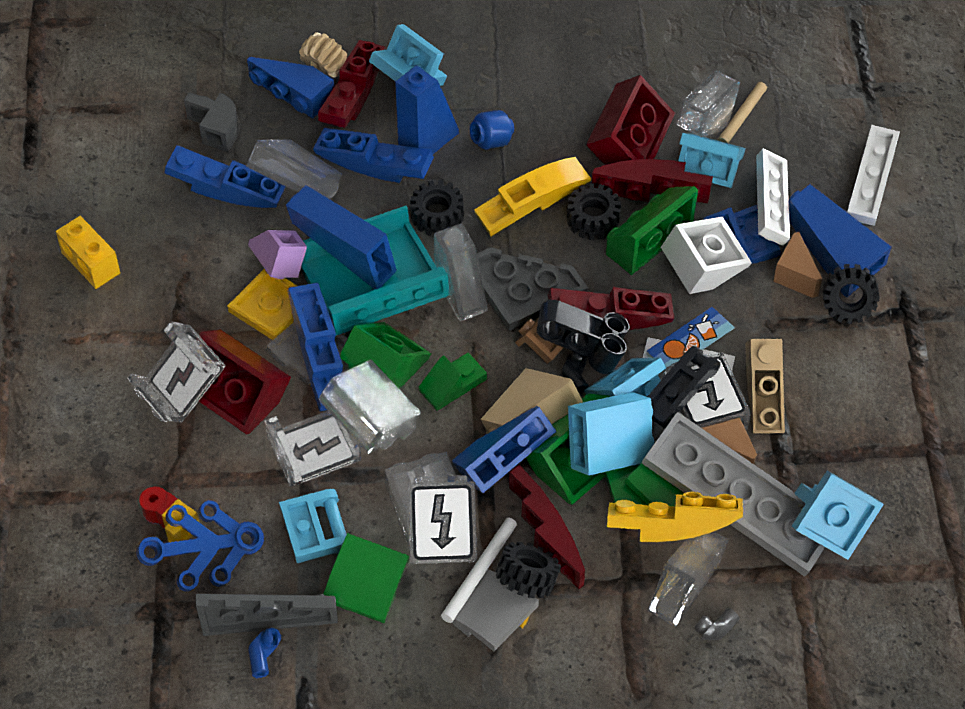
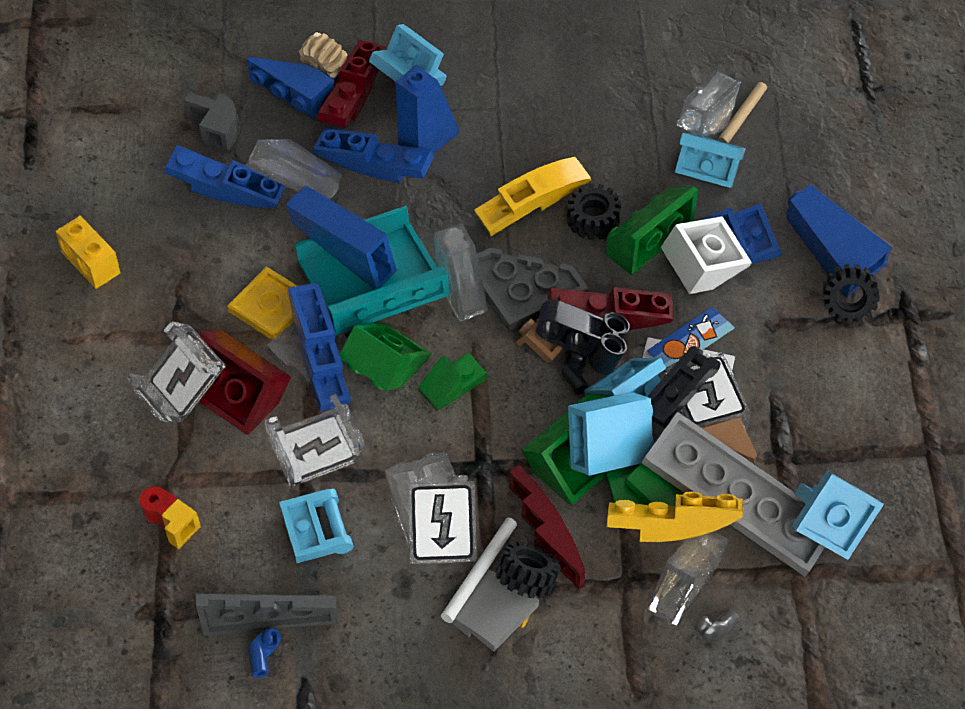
(206, 543): blue plant -> none
(279, 252): lavender slope -> none
(366, 577): green slope -> none
(370, 406): clear brick -> none
(436, 195): black tyre -> none
(491, 129): blue head -> none
(503, 448): blue slope -> none
(529, 390): tan slope -> none
(631, 123): dark red slope -> none
(644, 176): dark red slope -> none
(765, 385): tan slope -> none
(772, 197): white plate -> none
(798, 269): medium nougat slope -> none
(873, 174): white plate -> none

